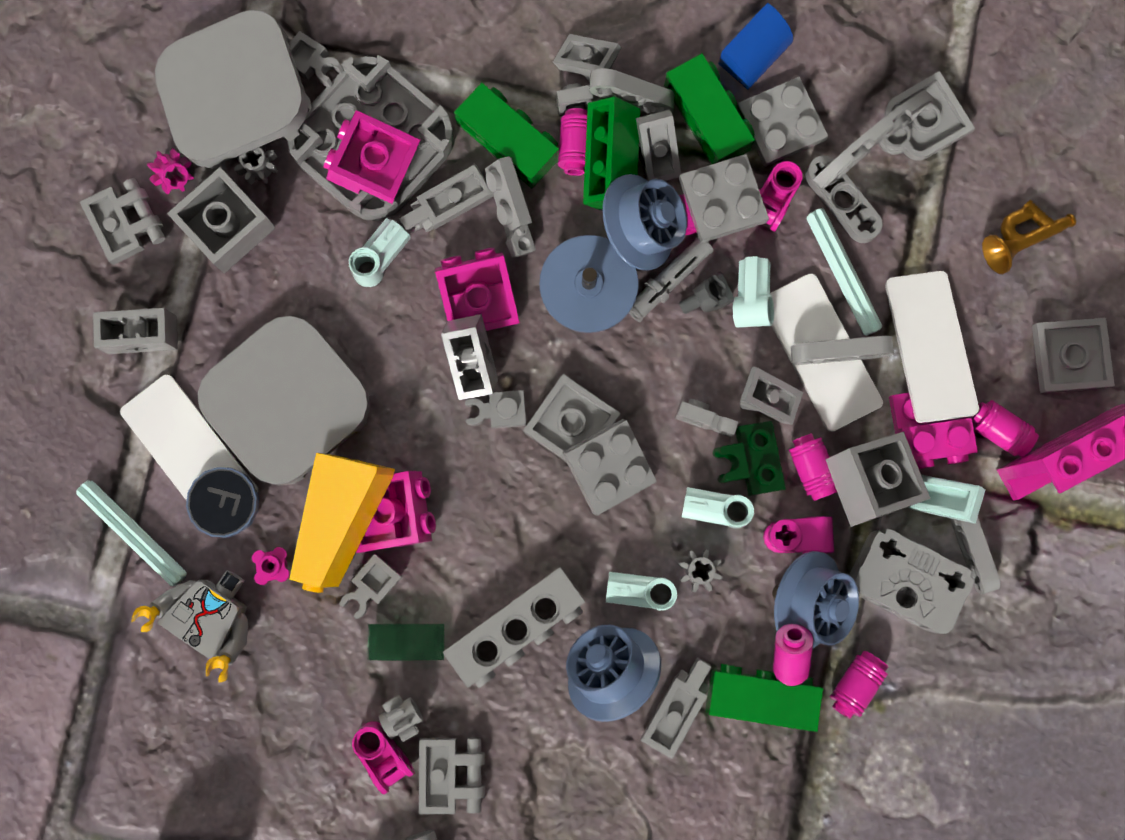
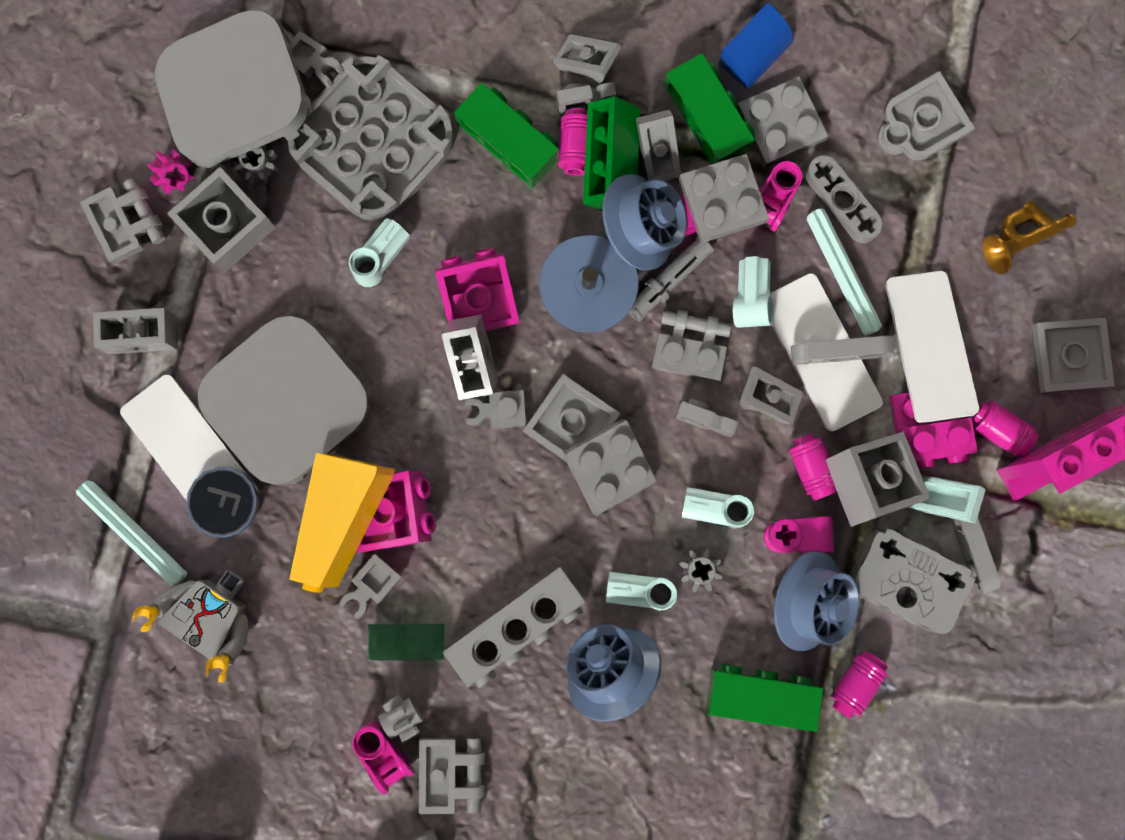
(280, 570): dark pink plate -> none
(371, 157): dark pink plate -> none
(447, 201): light grey hinge -> none
(511, 206): light grey hinge -> none
(638, 92): light grey beam -> none
(677, 709): light grey hinge -> none
(689, 356): none -> light grey plate
(709, 295): dark grey piece -> none
(754, 459): dark green plate -> none
(792, 654): dark pink head -> none
(883, 129): light grey tile -> none

